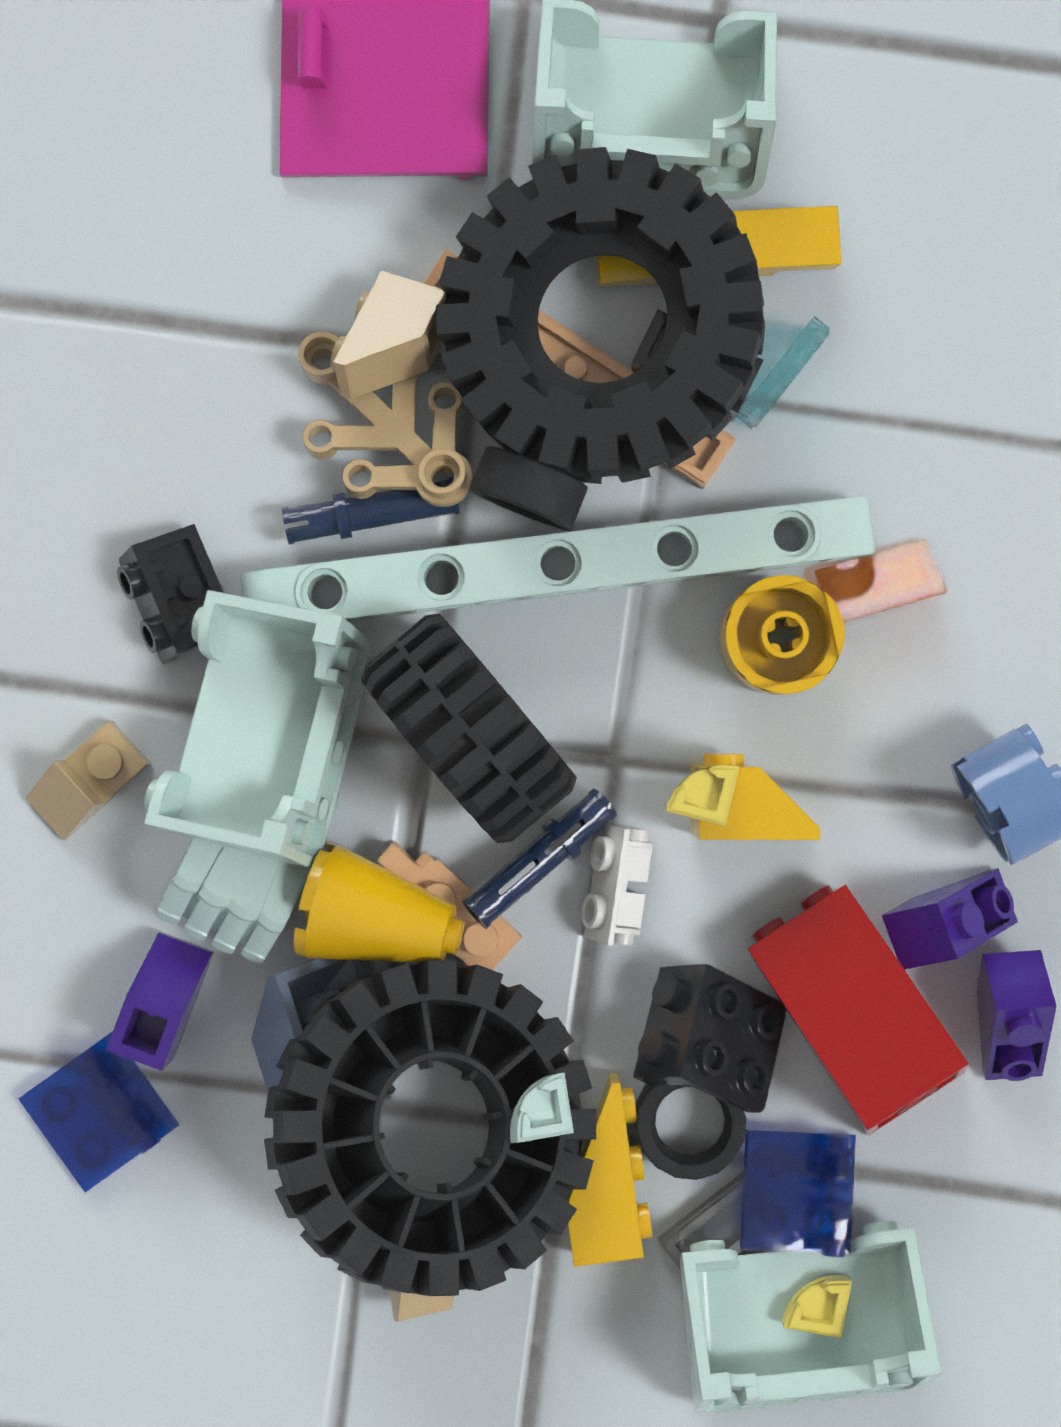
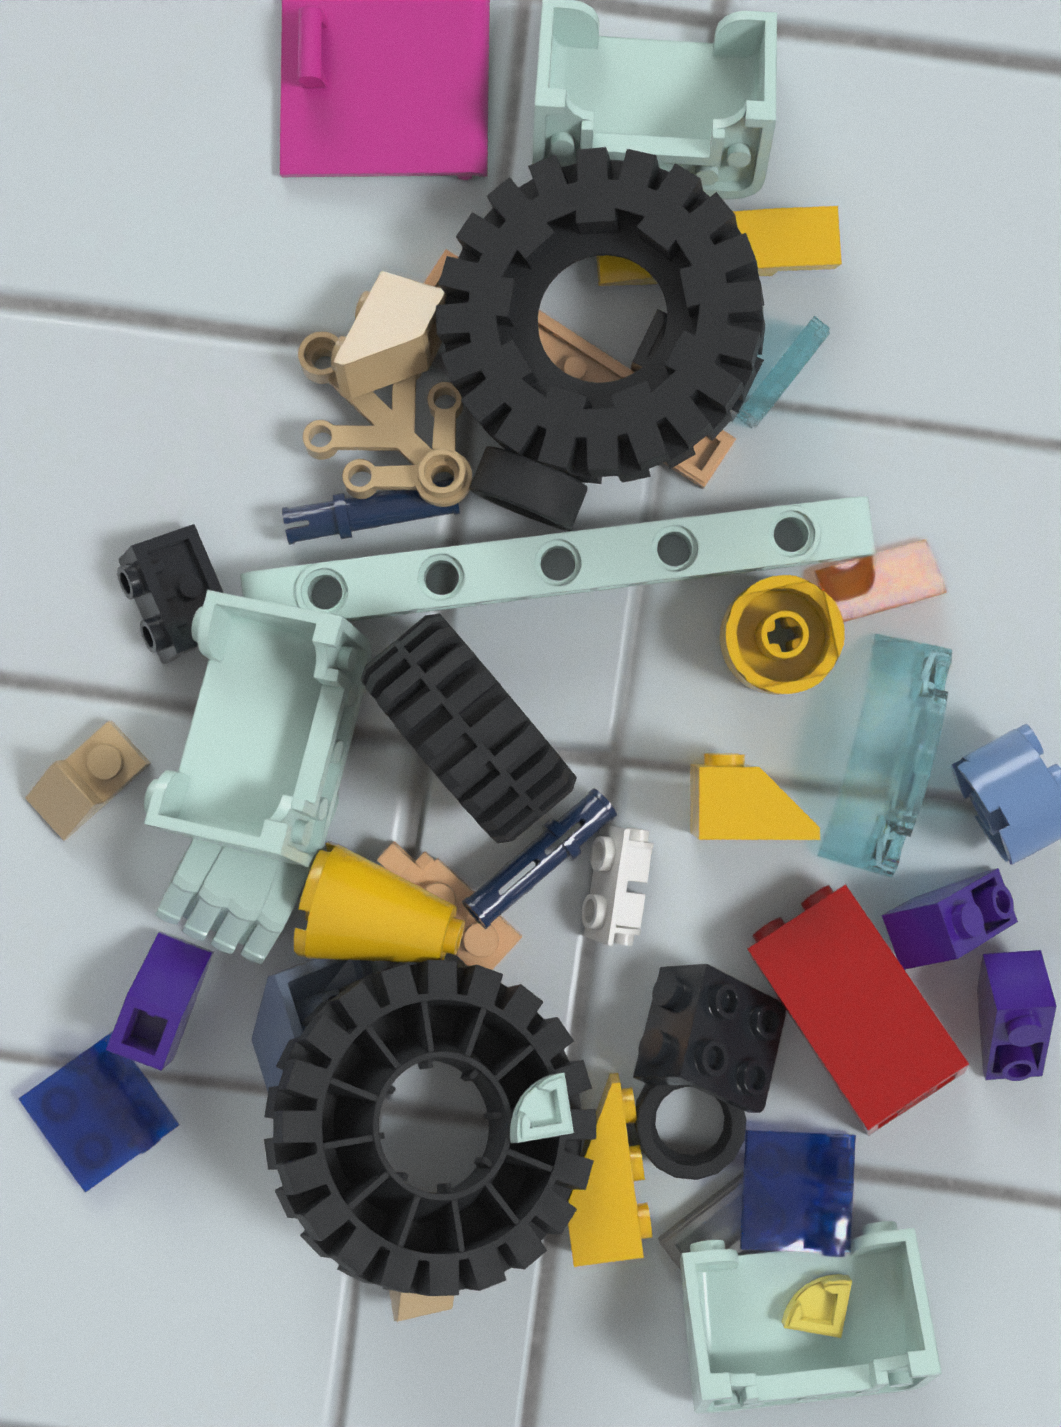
(705, 794): light yellow tile -> none
(889, 755): none -> clear light blue windscreen

